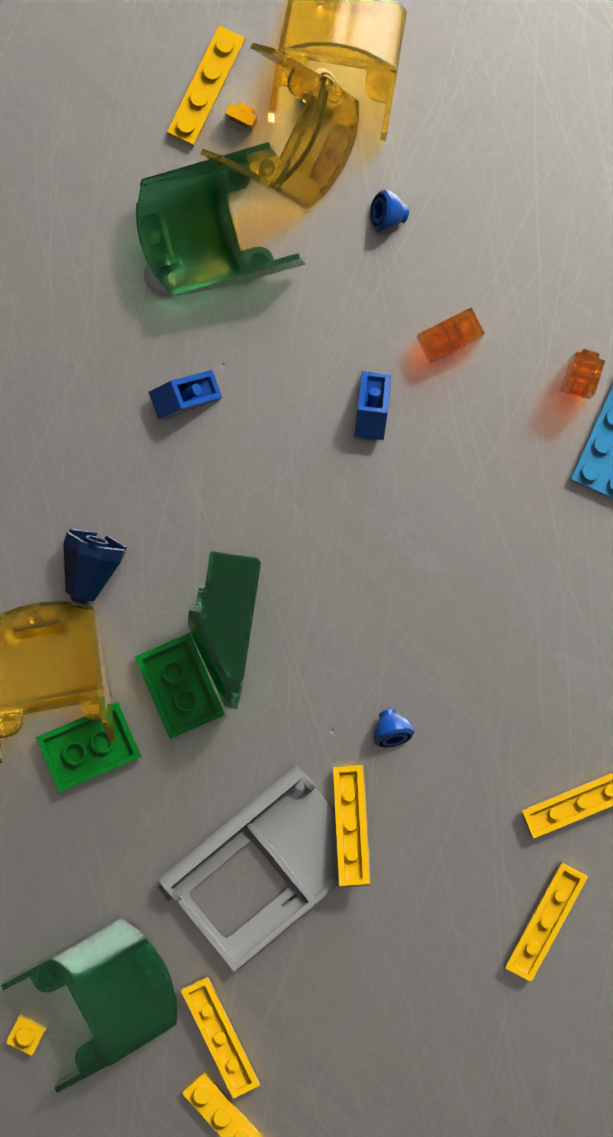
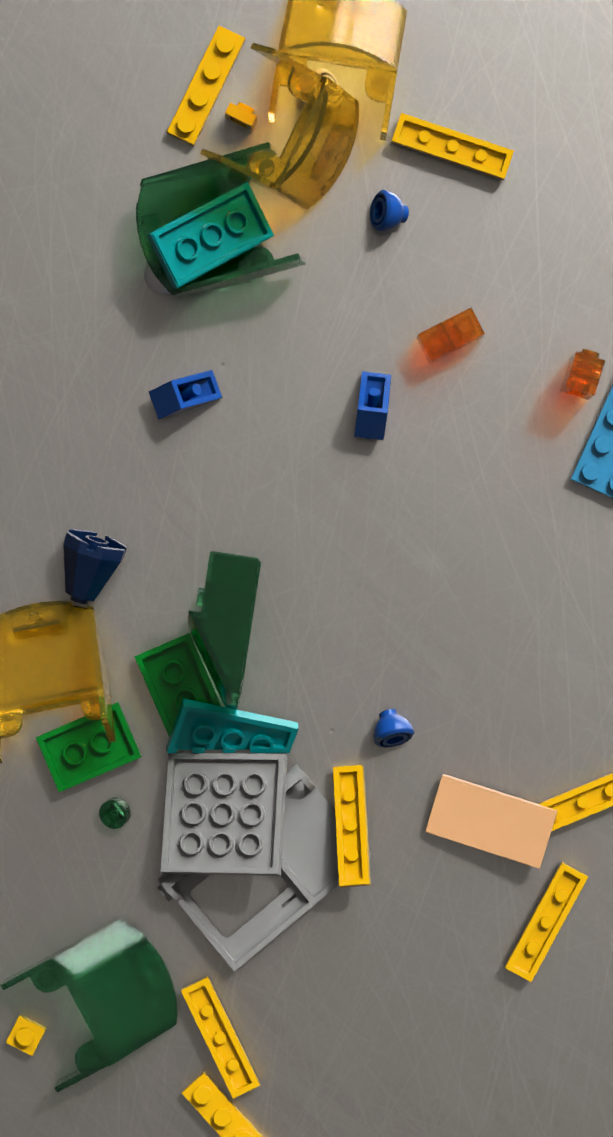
(114, 813): none -> clear green tile
(210, 235): none -> teal tile
(214, 727): none -> teal wing
(224, 814): none -> light grey plate
(452, 146): none -> yellow plate
(491, 821): none -> light nougat tile

